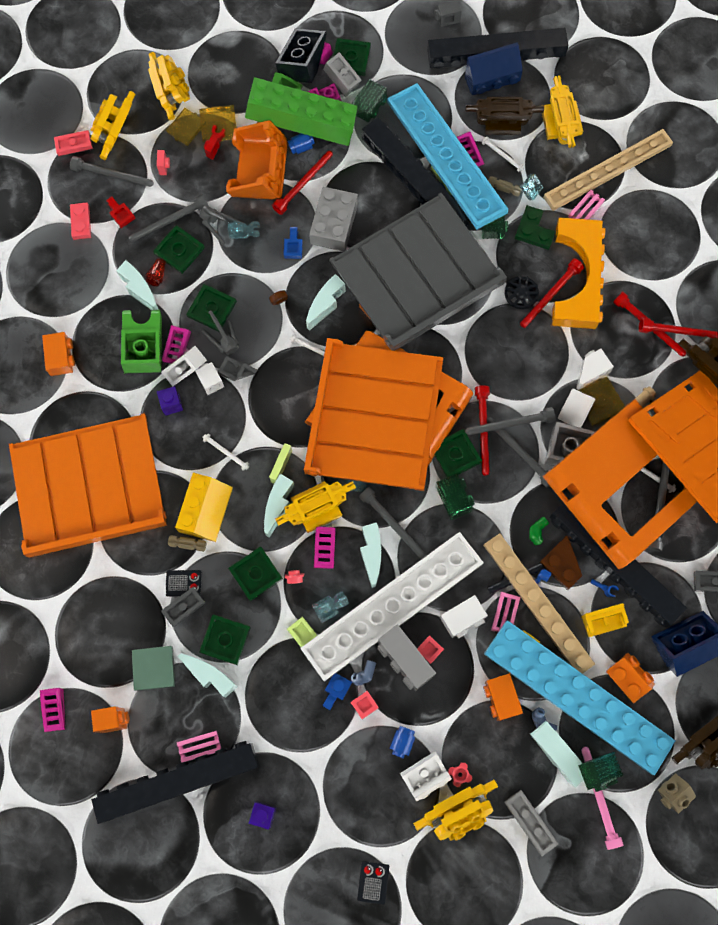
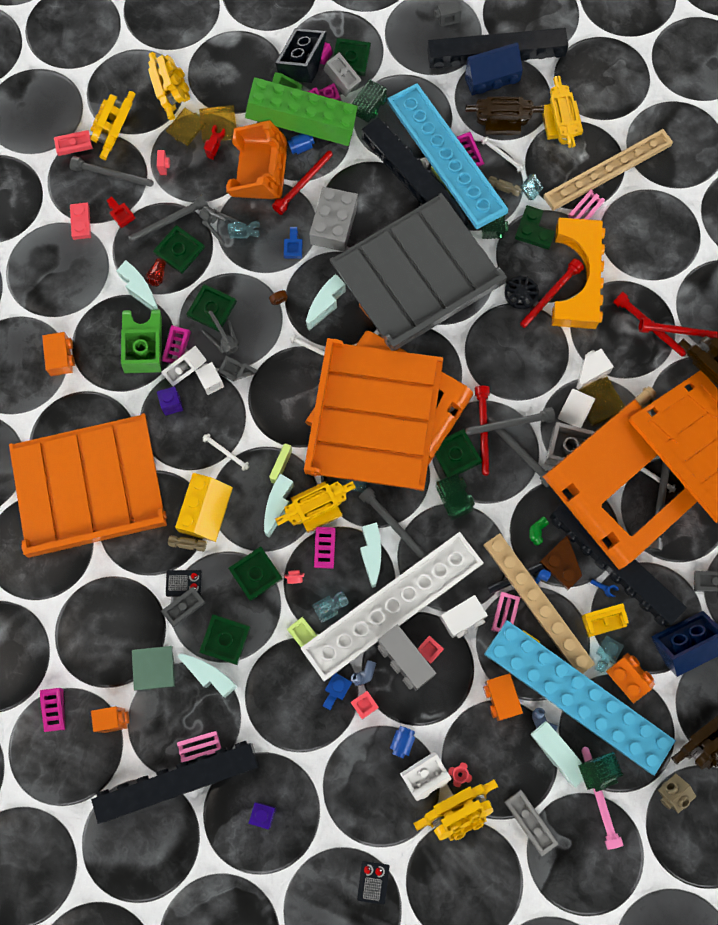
(609, 652): none -> clear light blue plate

